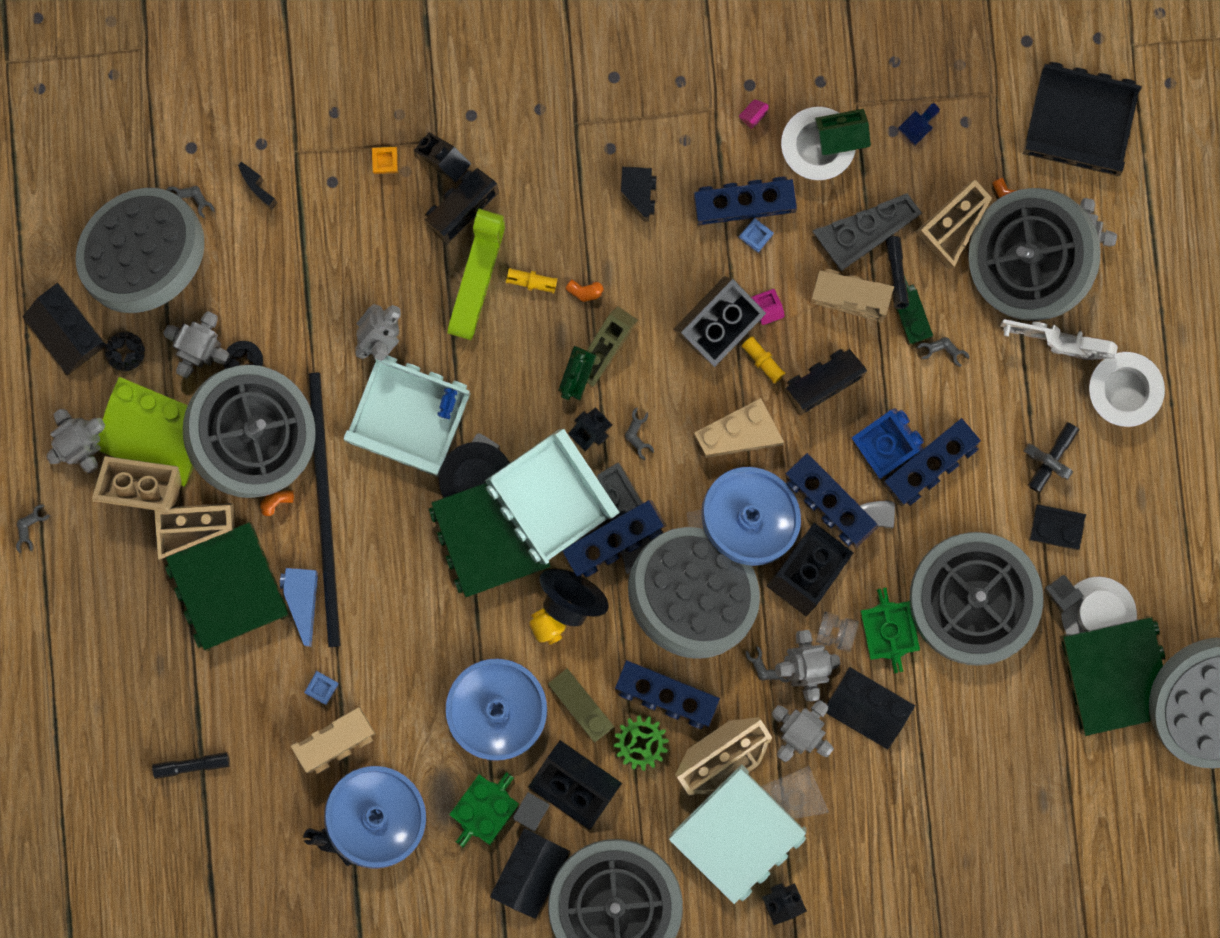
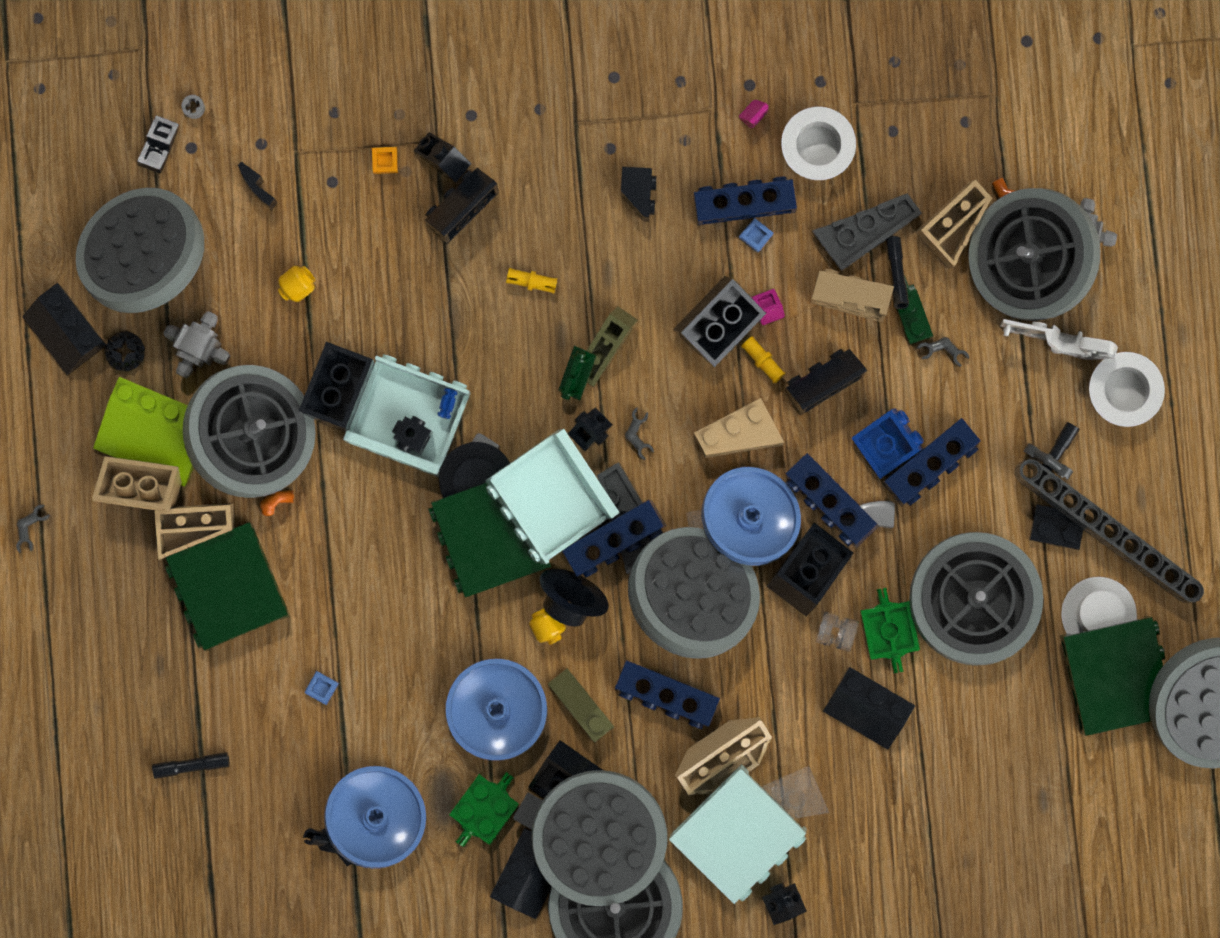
(75, 441): light grey piece -> none
(158, 144): none -> slope
(187, 102): none -> light grey bush
(194, 192): dark grey arm -> none
(239, 348): black gear -> none
(296, 283): none -> yellow head
(300, 594): medium blue slope -> none
(324, 512): black piece -> none
(334, 741): tan wedge -> none
(336, 387): none -> black slope
(377, 332): light grey piece -> none
(418, 441): none -> black brick
(488, 234): lime beam -> none
(585, 293): orange arm -> none
(599, 838): none -> dark grey wheel
(633, 728): bright green gear -> none
(759, 666): dark grey arm -> none
(802, 731): light grey piece -> none
(807, 665): light grey piece -> none
(843, 132): dark green panel -> none
(918, 125): clear blue plate -> none
(1063, 593): dark grey panel -> none
(1081, 119): black panel -> none
(1120, 535): none -> dark grey beam

